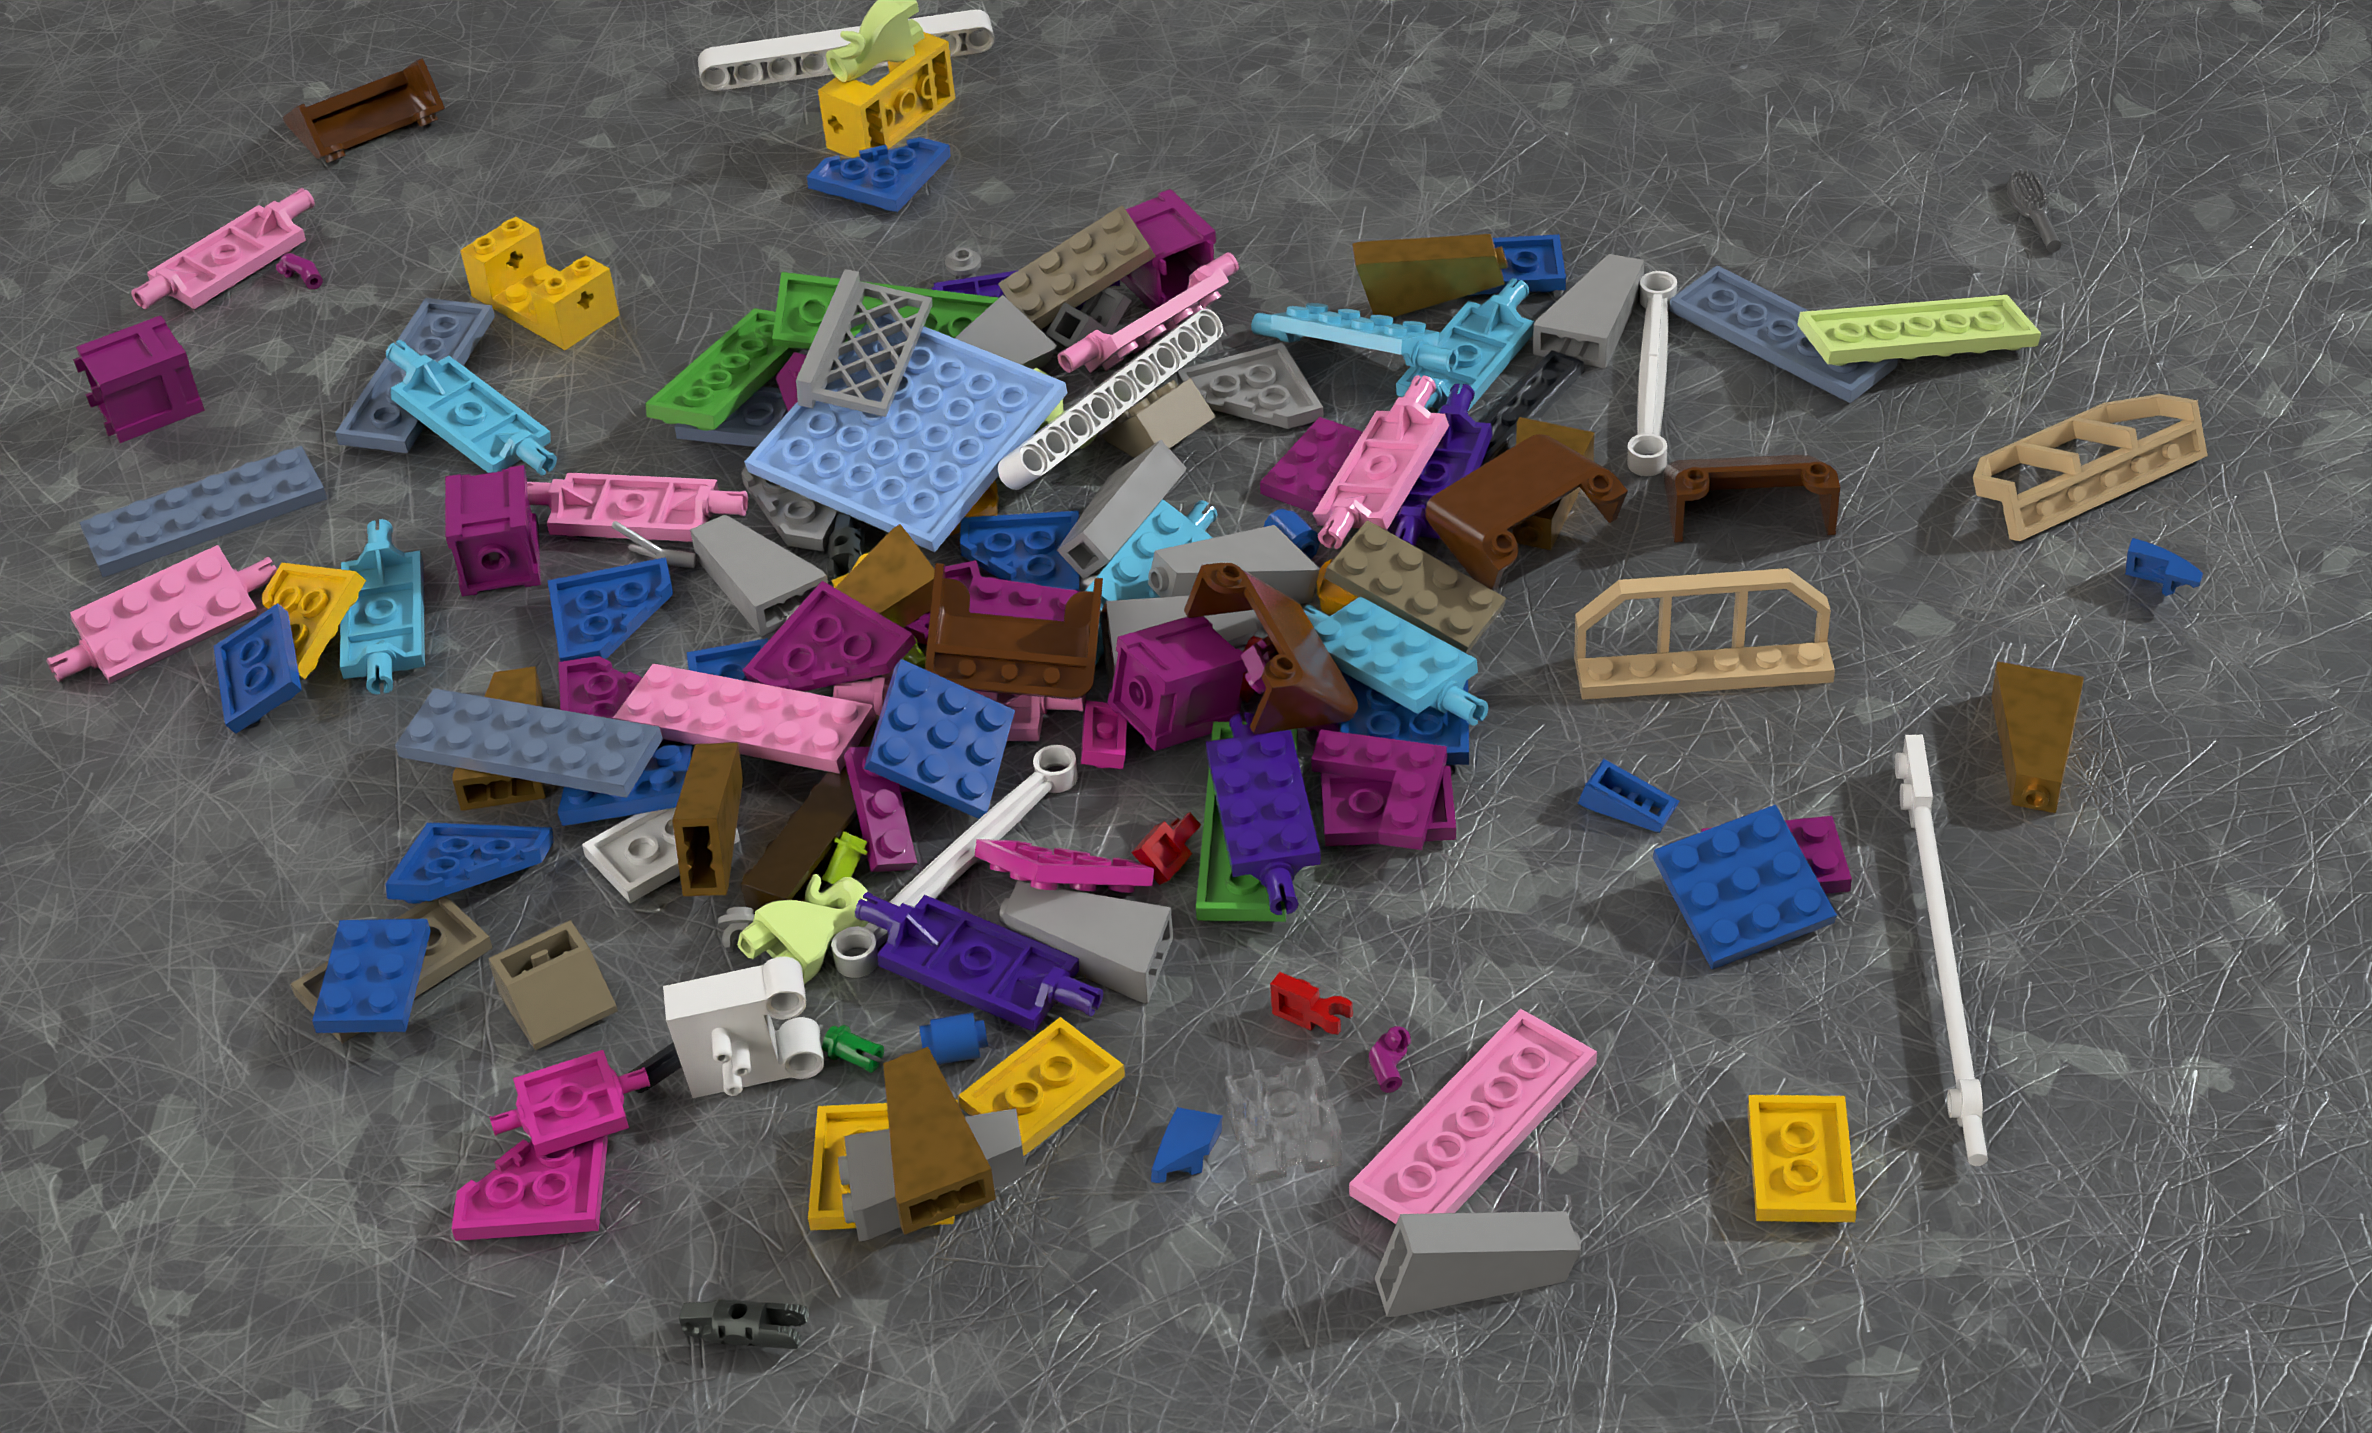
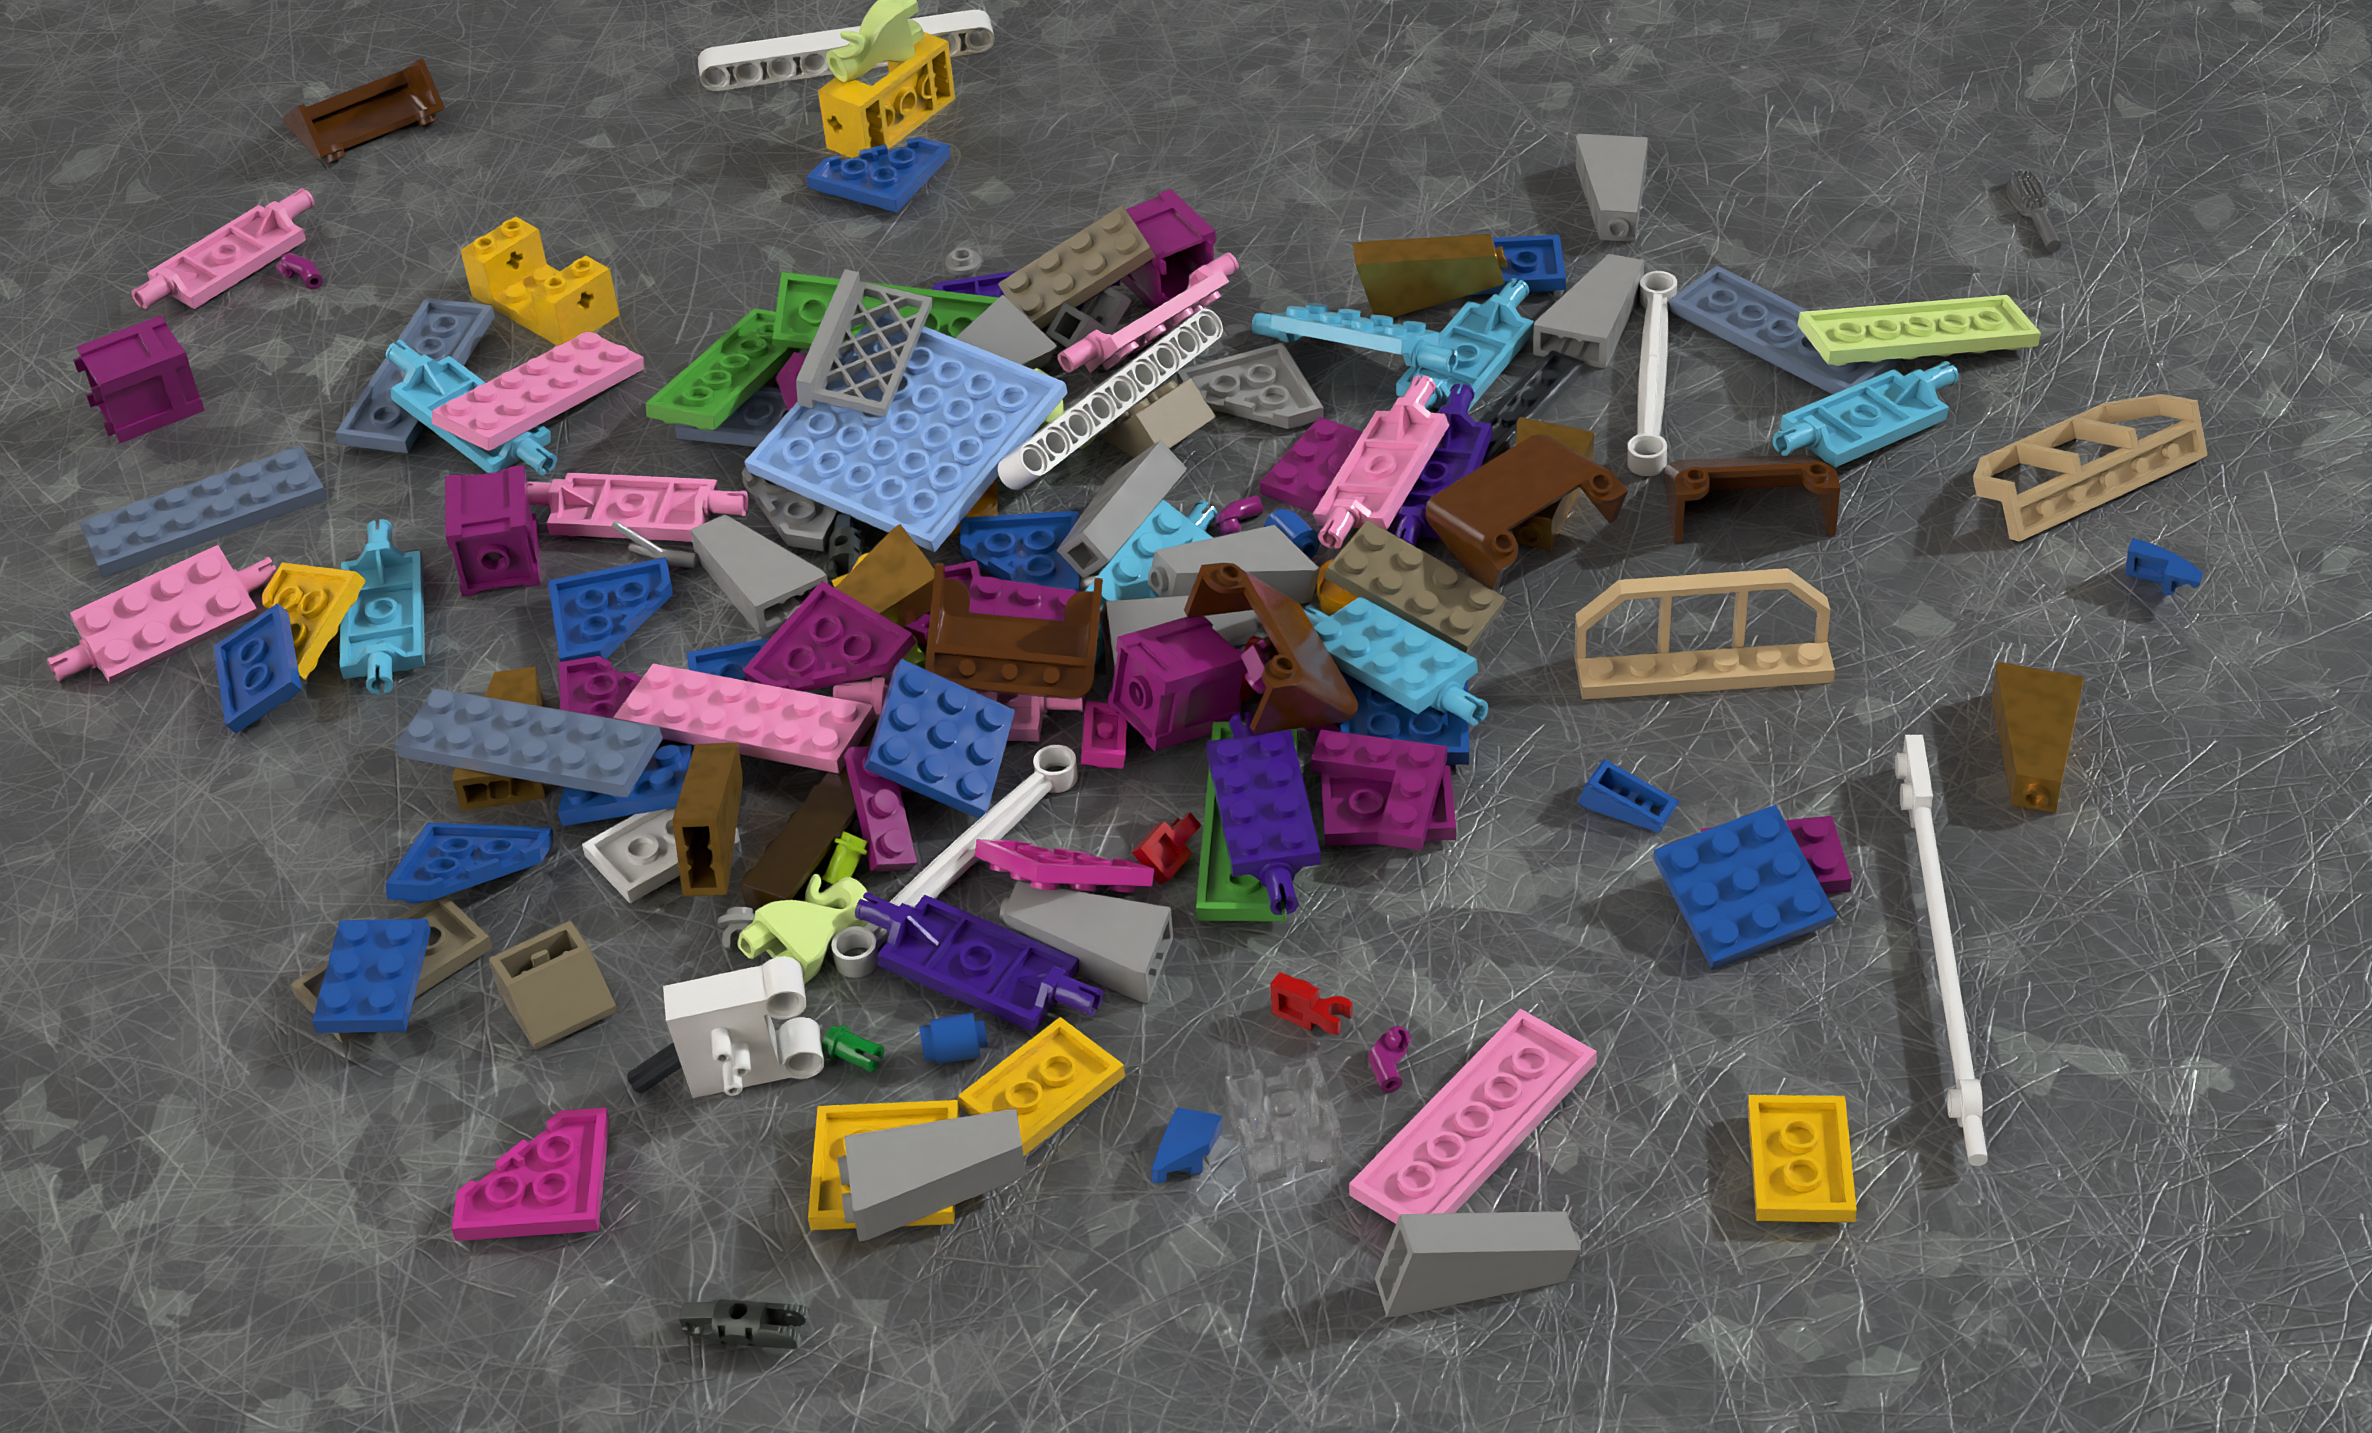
(537, 390): none -> bright pink plate
(570, 1103): dark pink plate -> none
(932, 1147): pearl gold slope -> none
(1235, 511): none -> magenta arm
(1613, 182): none -> light grey slope
(1867, 415): none -> medium azure plate

